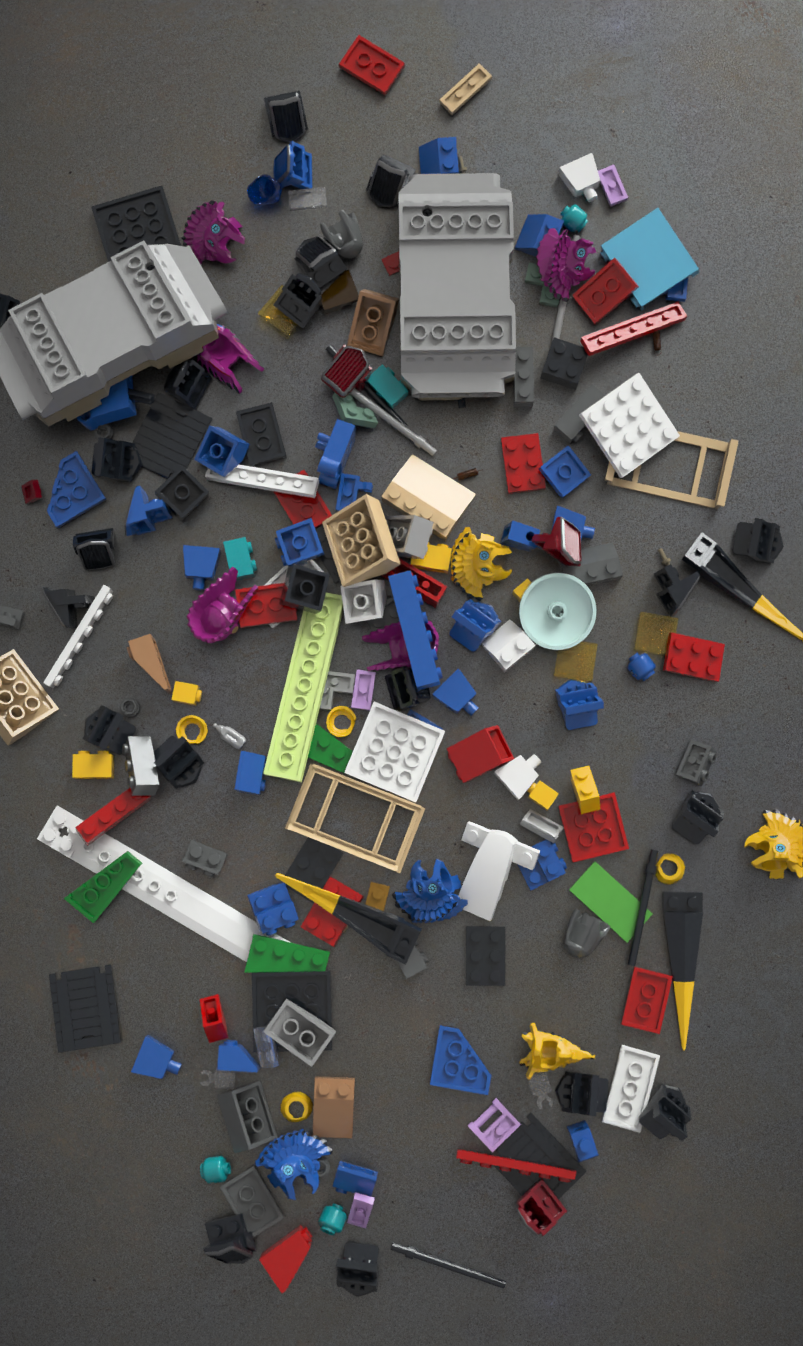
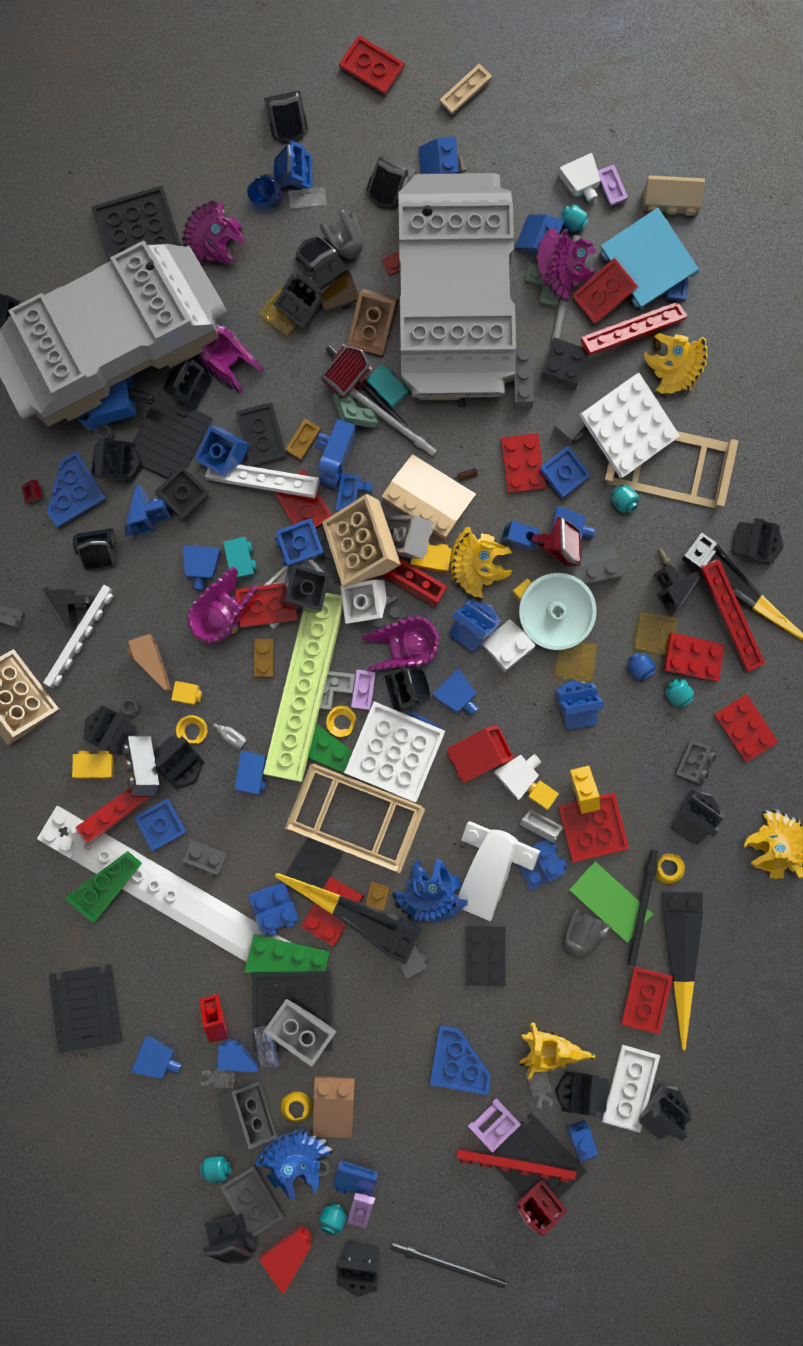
(160, 824): none -> blue plate
(264, 658): none -> pearl gold plate
(303, 439): none -> pearl gold plate
(414, 630): blue brick -> none
(624, 499): none -> teal head
(673, 194): none -> tan slope
(679, 693): none -> teal head
(680, 366): none -> yellow piece
(732, 615): none -> red plate
(745, 728): none -> red plate

